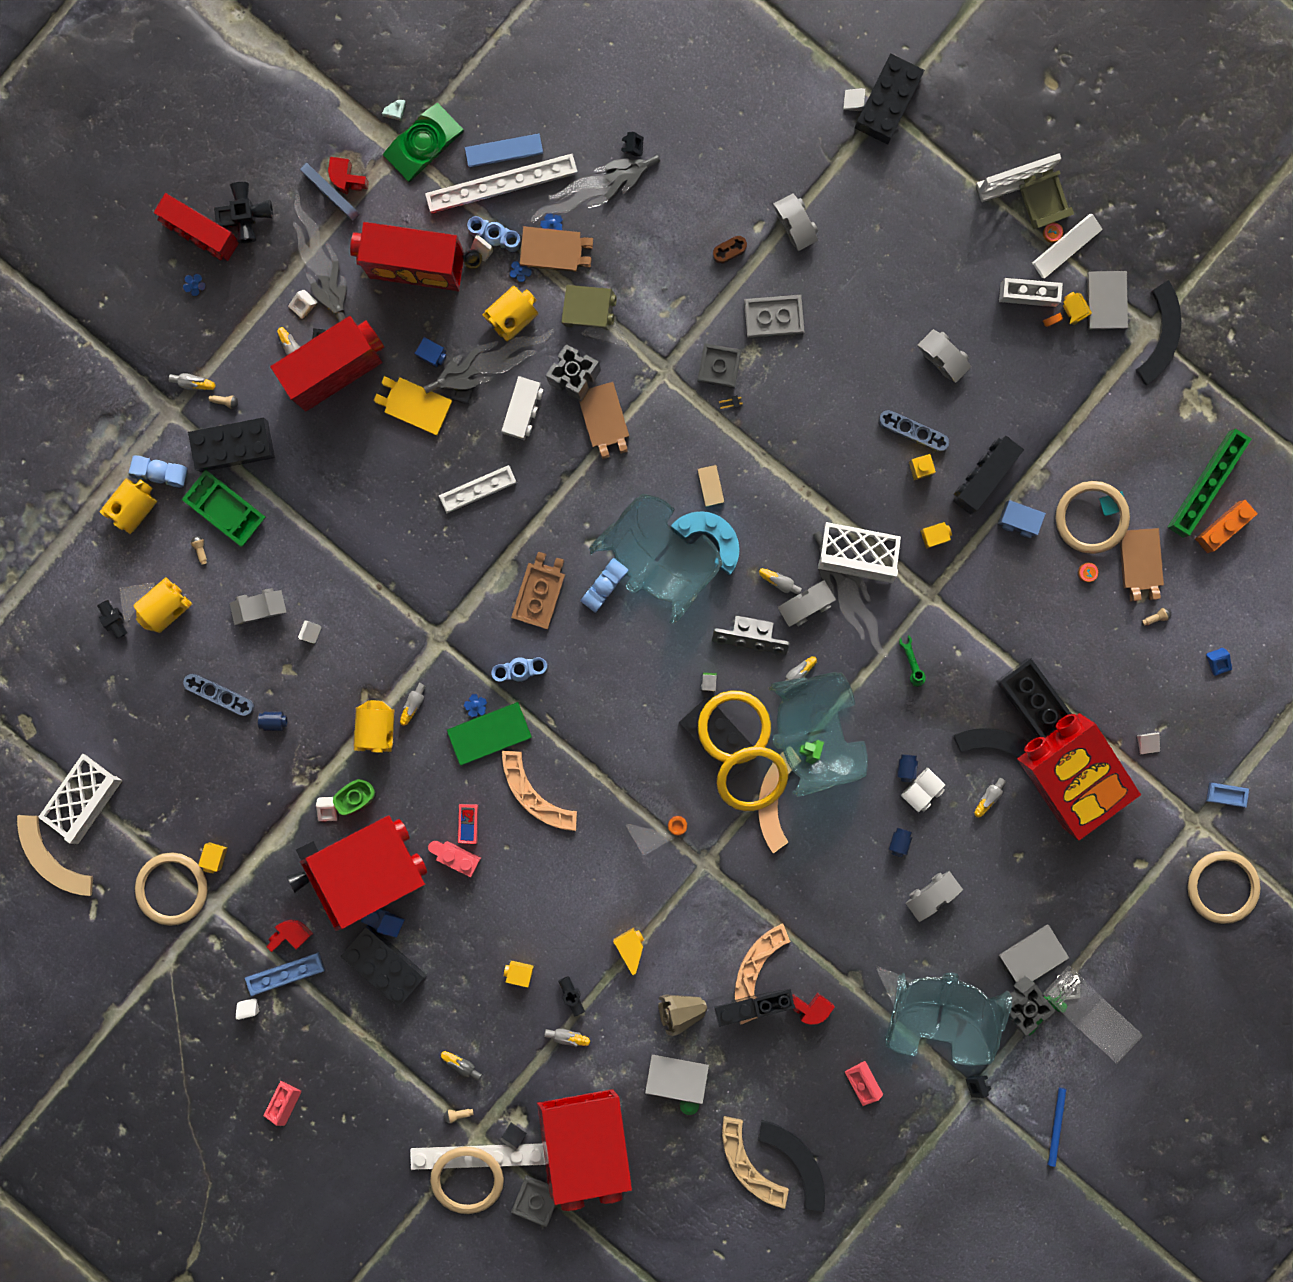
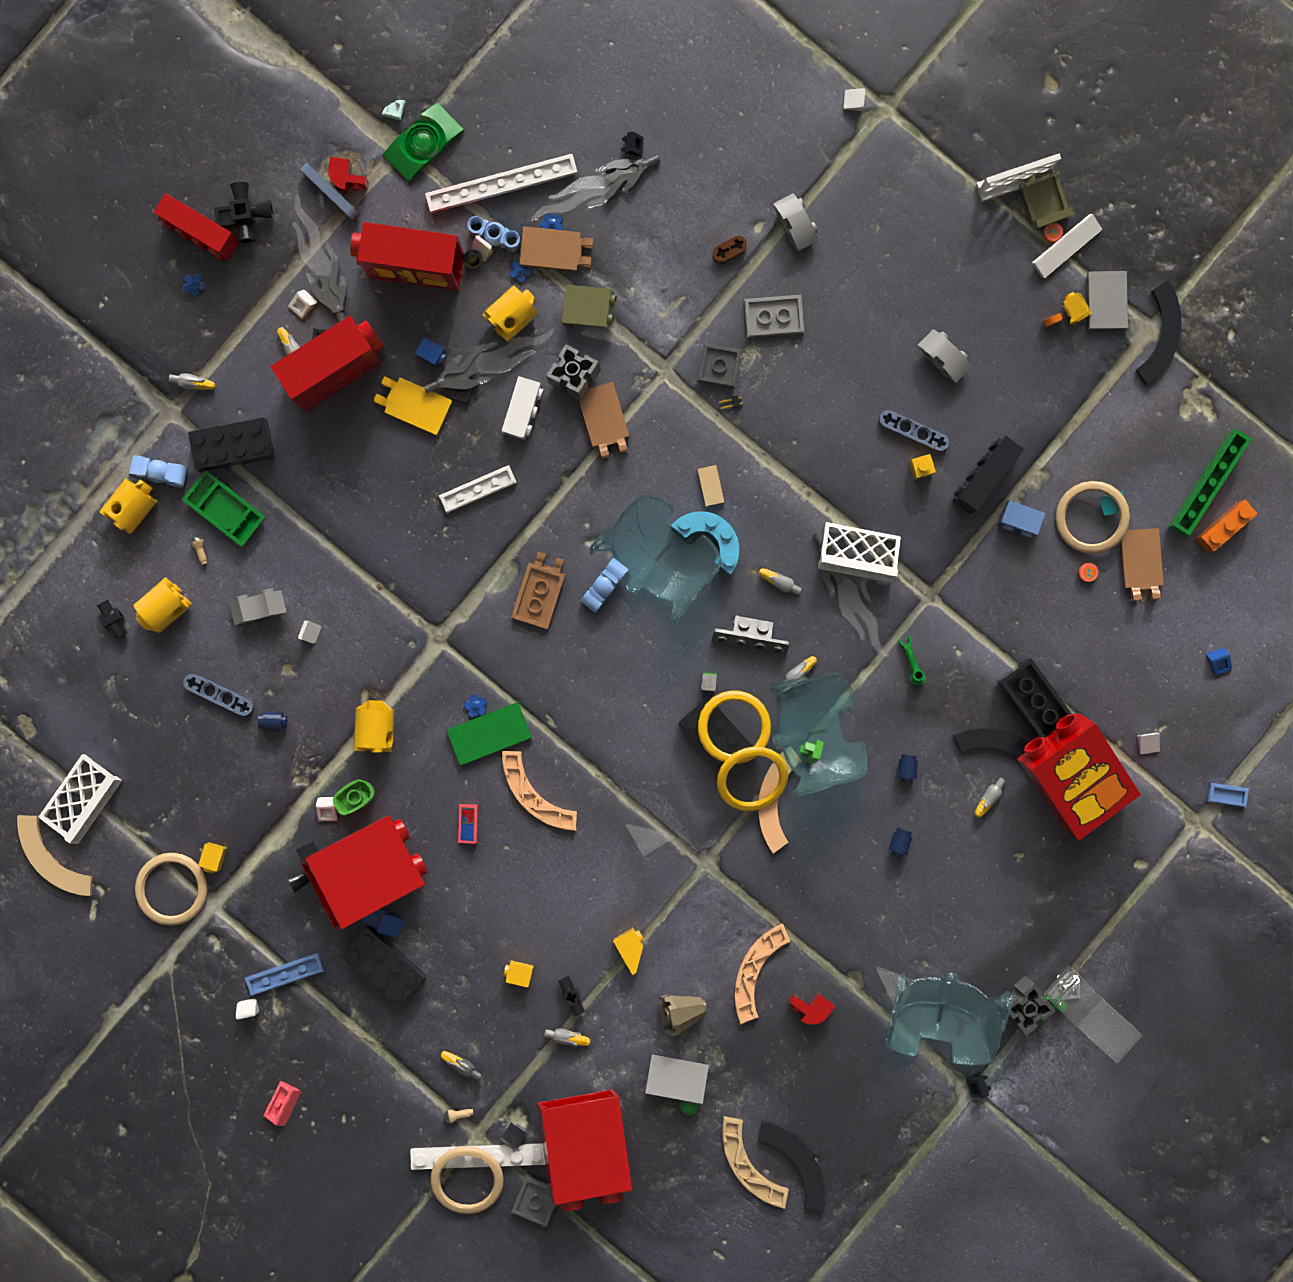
(130, 595): clear tile -> none
(231, 401): tan piece -> none
(293, 931): red brick -> none
(412, 704): light grey piece -> none
(455, 857): coral brick -> none
(504, 150): medium blue tile -> none
(510, 669): light blue piece -> none
(677, 825): orange tile -> none
(754, 1006): black slope -> none
(806, 603): light grey brick -> none
(864, 1083): coral slope -> none
(889, 98): black brick -> none
(923, 790): white brick -> none
(927, 900): light grey brick -> none
(936, 535): yellow brick -> none
(1030, 292): white brick -> none
(1034, 955): light grey tile -> none
(1057, 1127): blue bar -> none
(1164, 614): tan piece -> none
(1193, 891): tan wedge -> none

